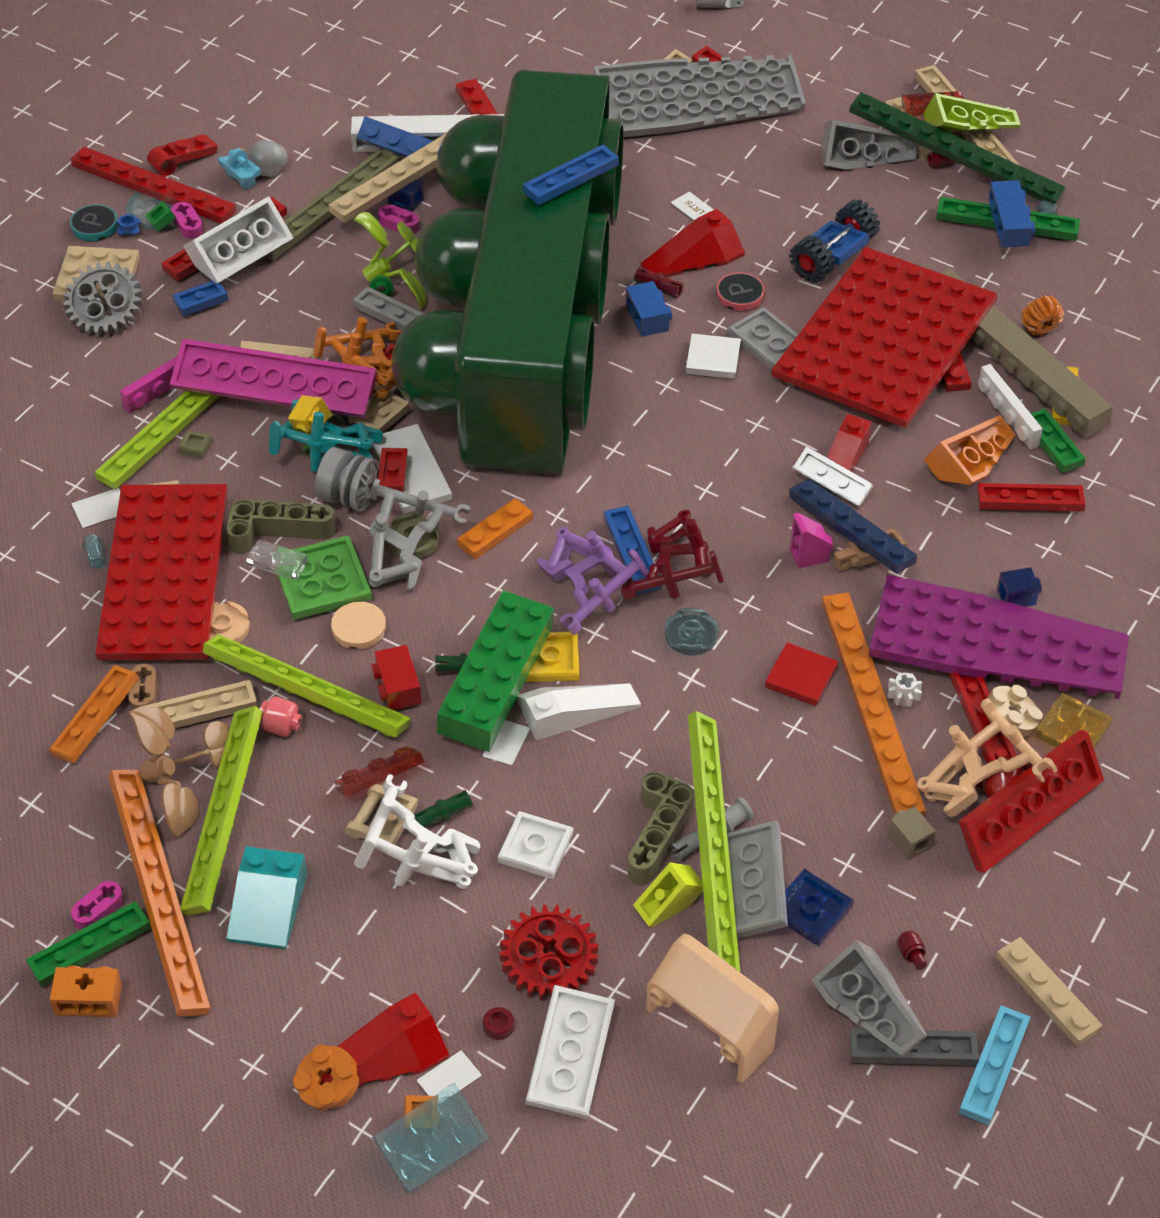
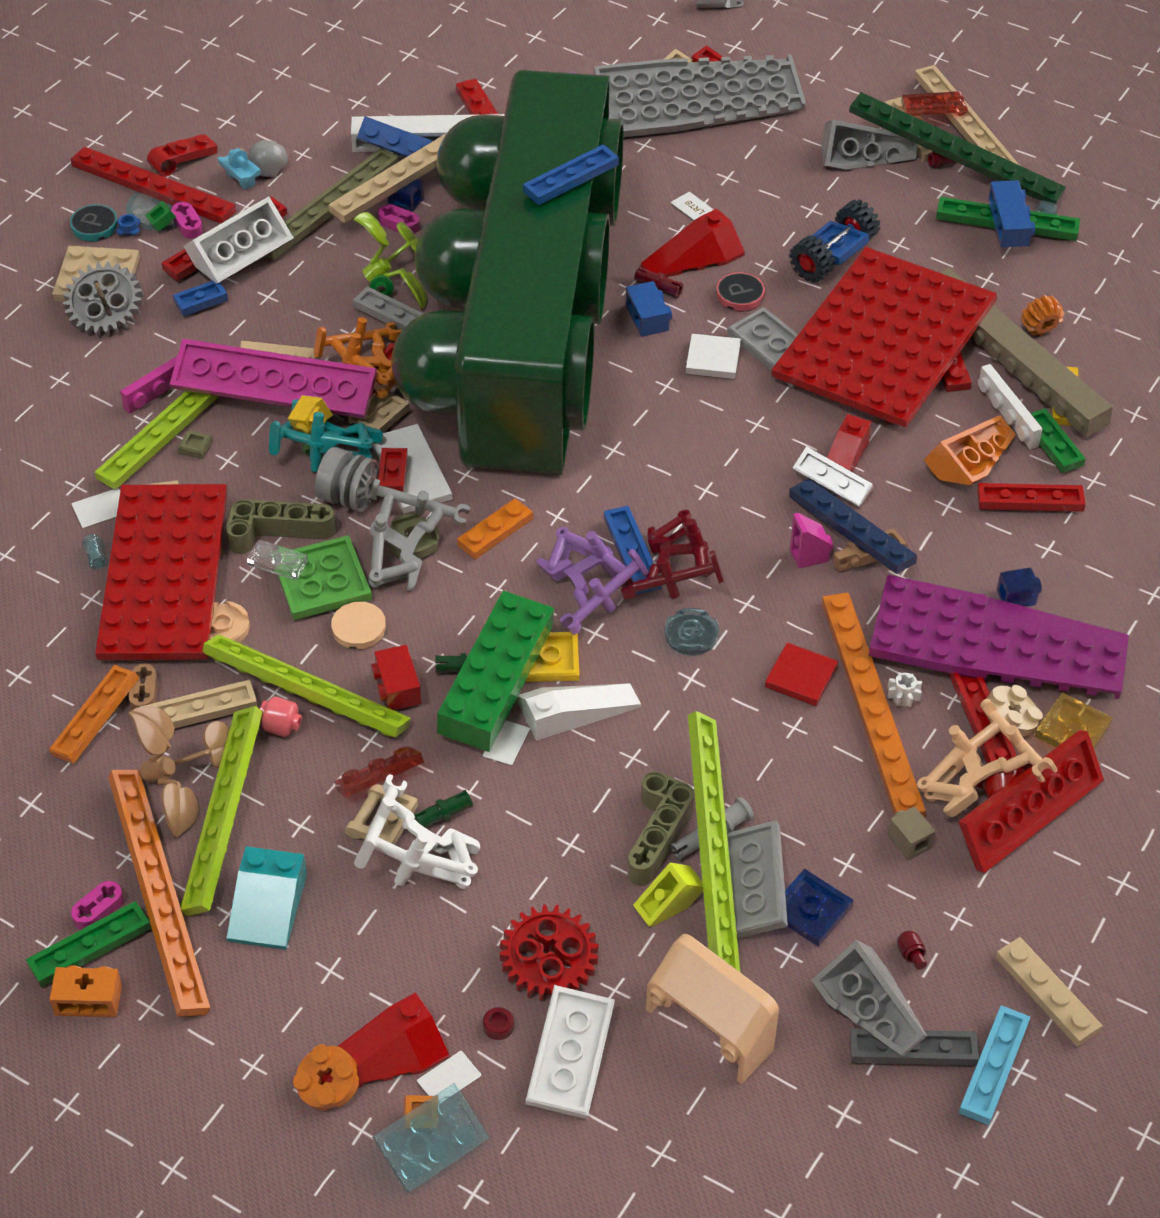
(535, 845): white tile -> none
(964, 115): lime wedge -> none

